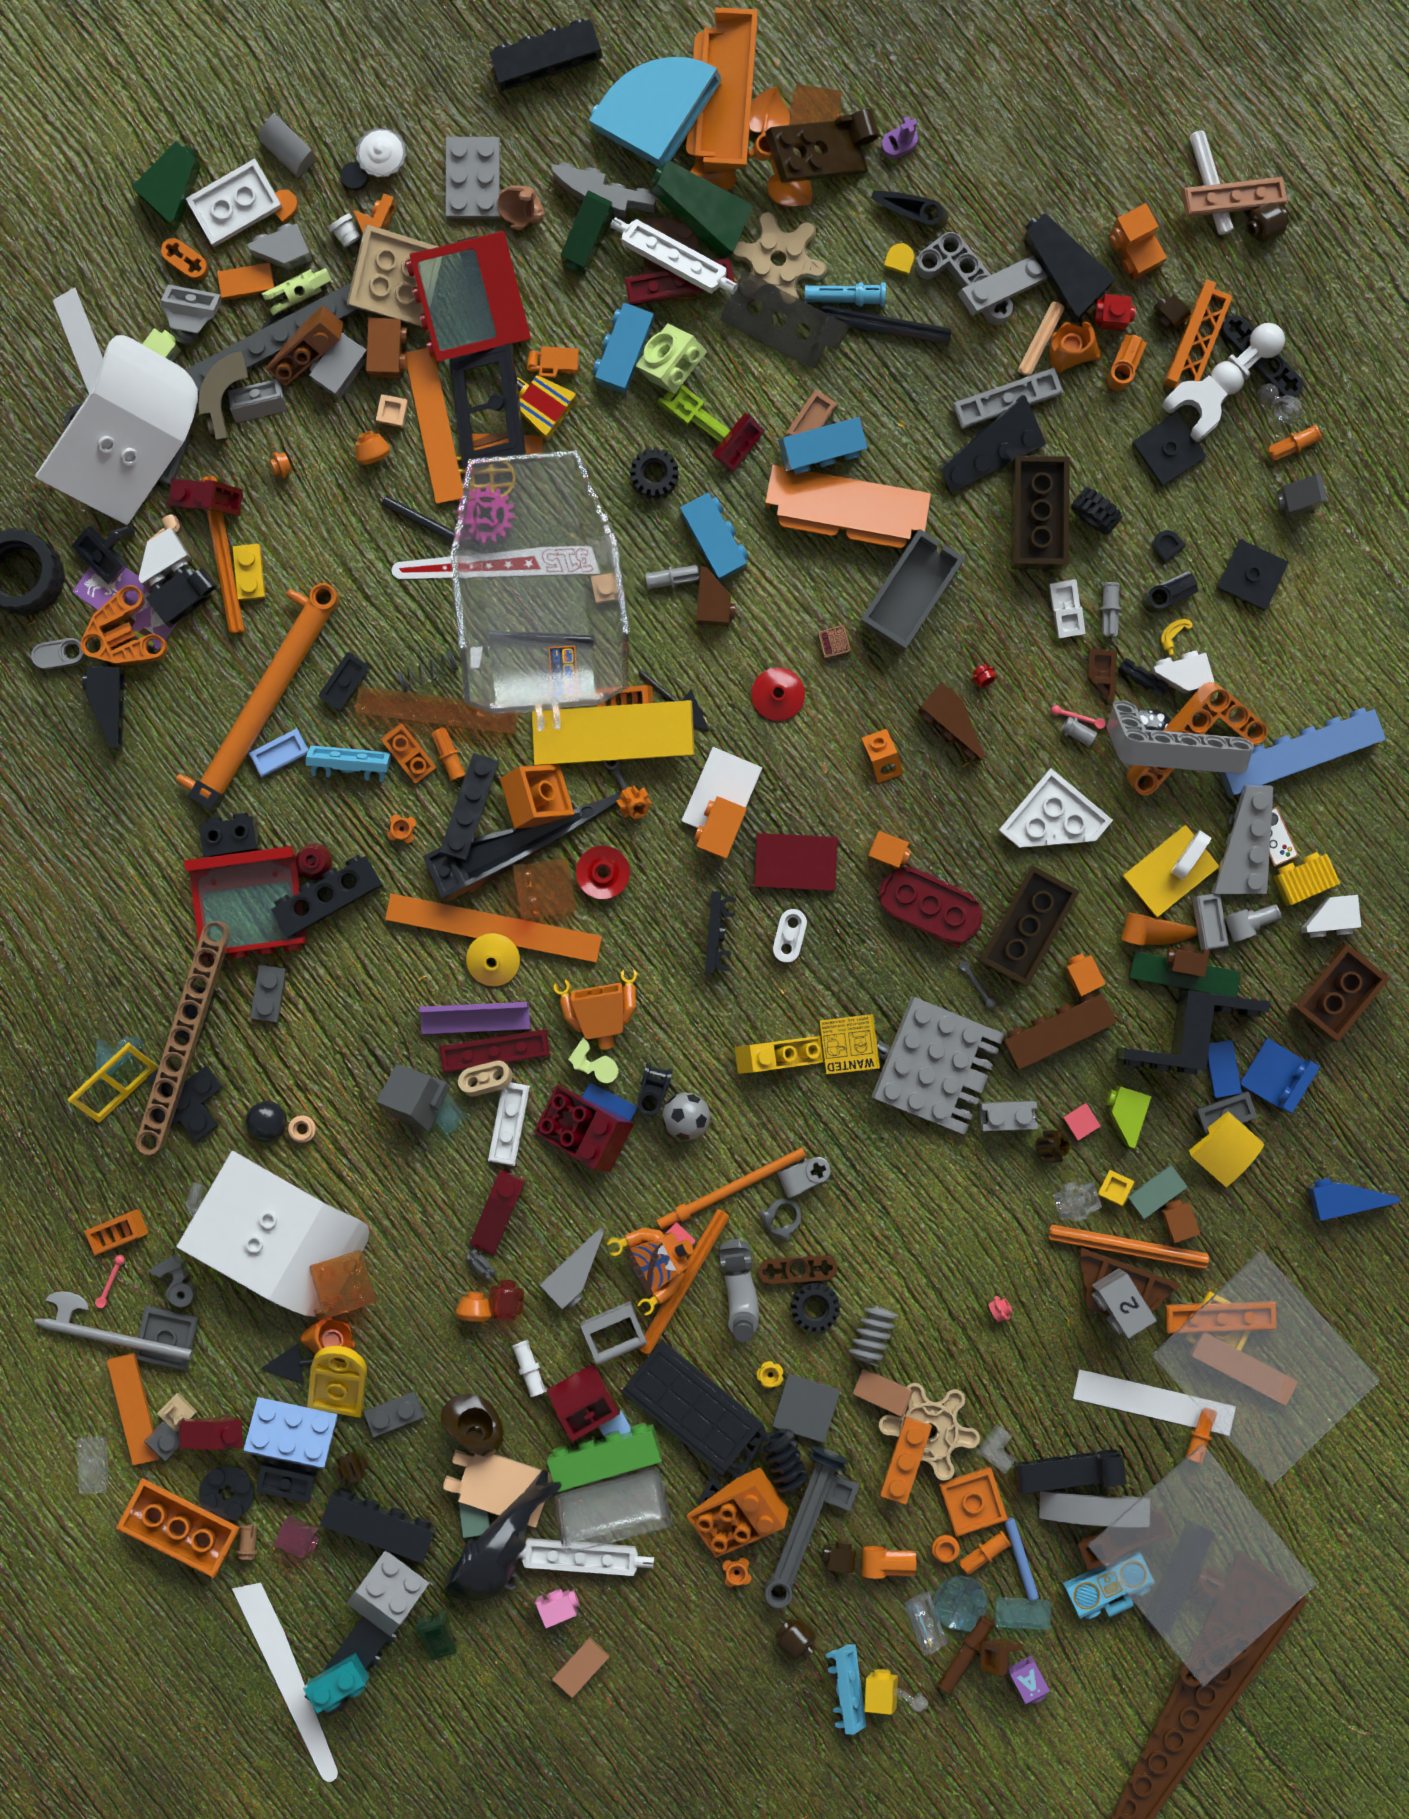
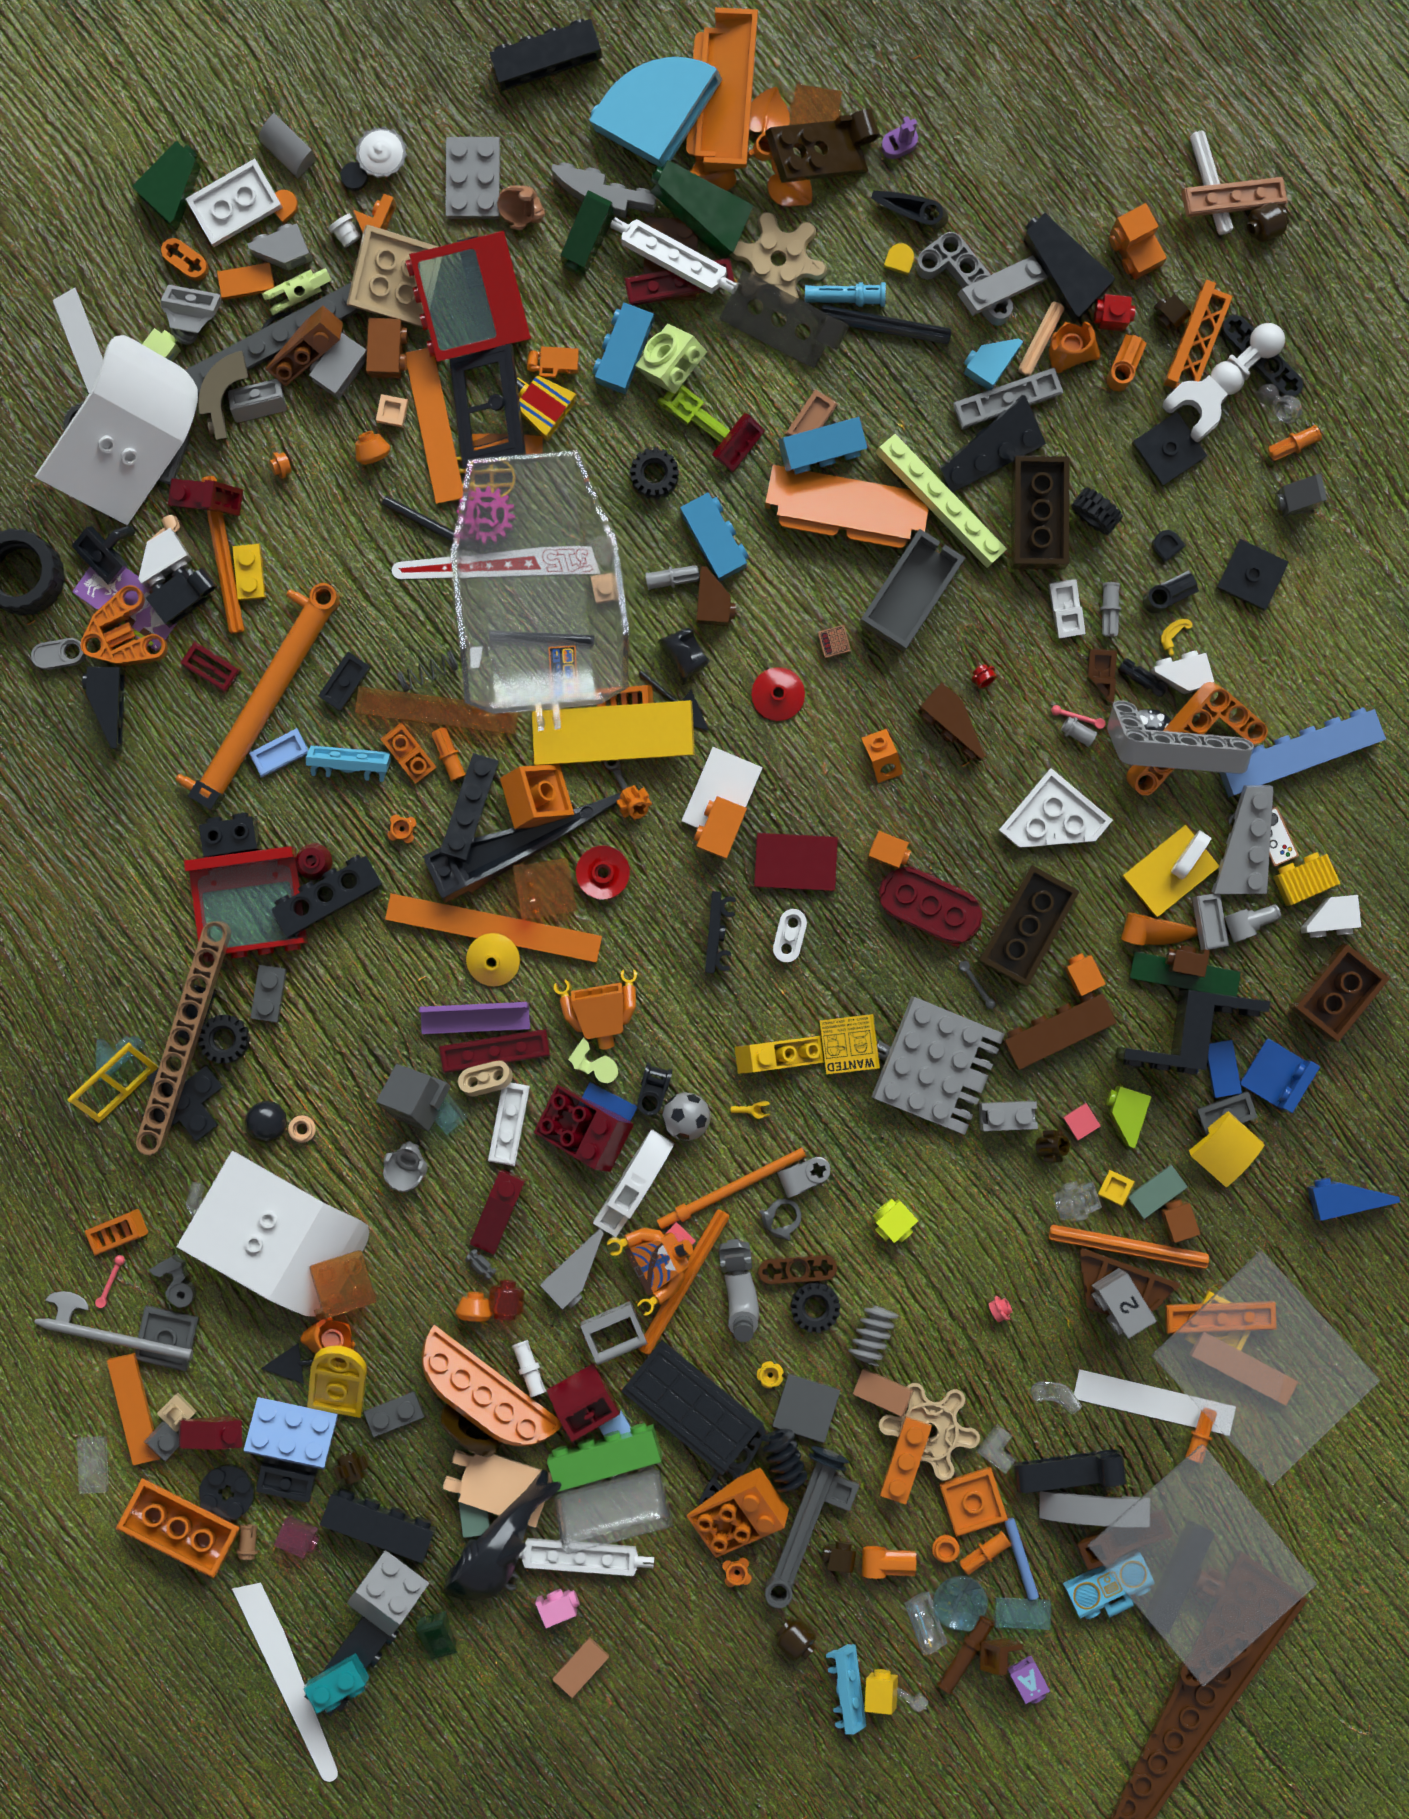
(229, 679): none -> dark red tile
(240, 1039): none -> black tyre
(404, 1167): none -> light grey hair
(483, 1393): none -> plate
(634, 1183): none -> white slope
(684, 653): none -> black hair
(755, 1110): none -> yellow hand
(894, 1221): none -> neon yellow brick
(940, 500): none -> yellowish green plate
(991, 361): none -> medium azure slope
(1056, 1392): none -> clear arm

